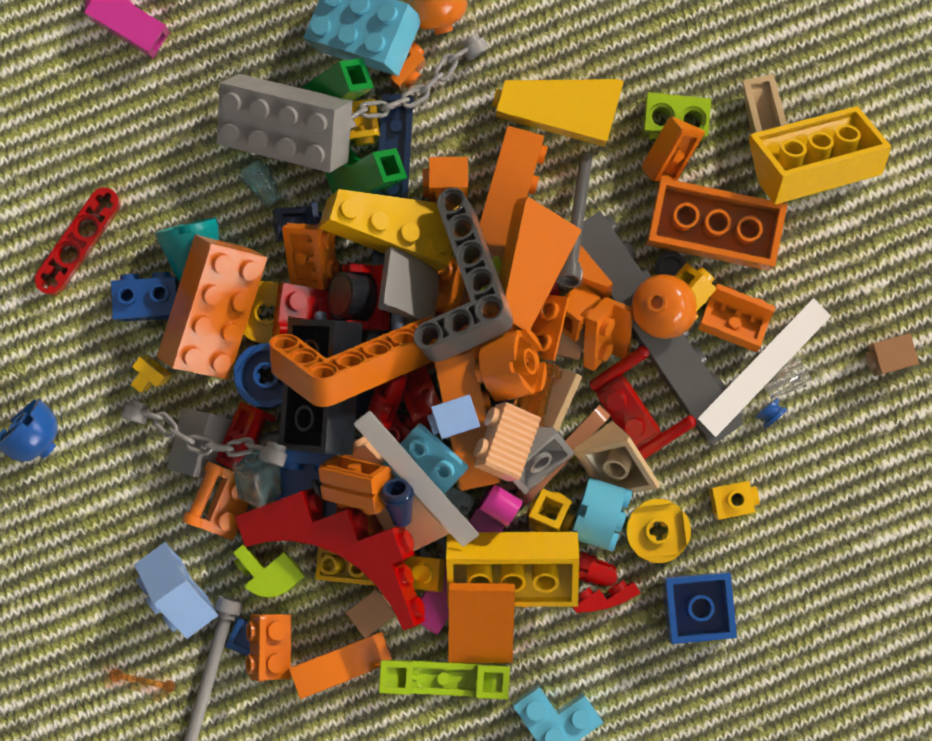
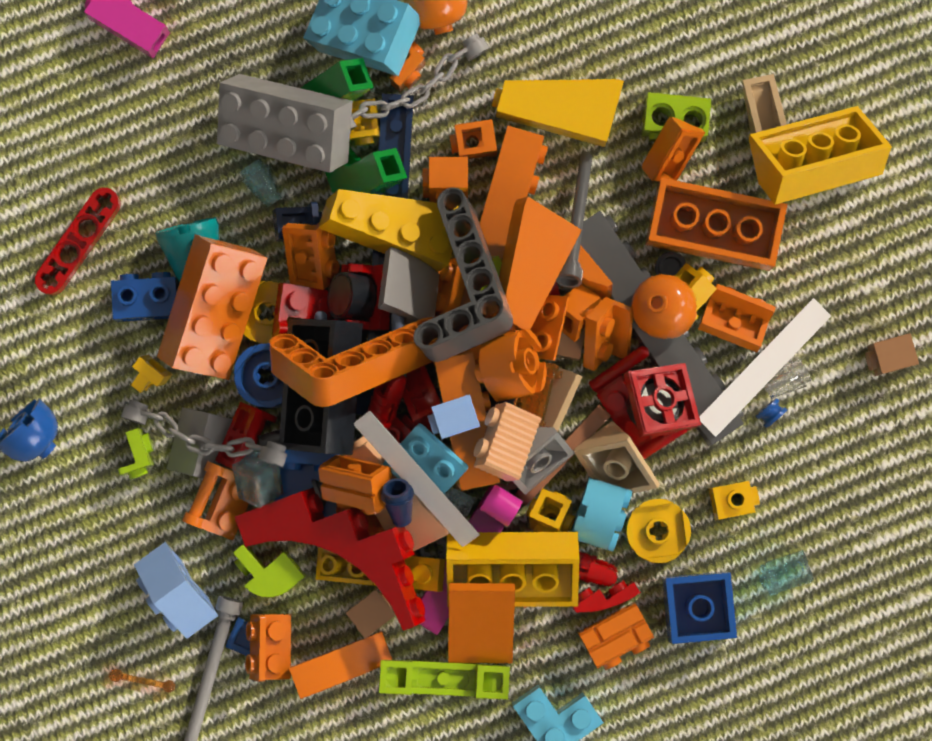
(141, 446): none -> lime bracket
(480, 130): none -> orange brick
(615, 636): none -> orange brick
(657, 403): none -> red piece
(785, 573): none -> clear light blue bracket

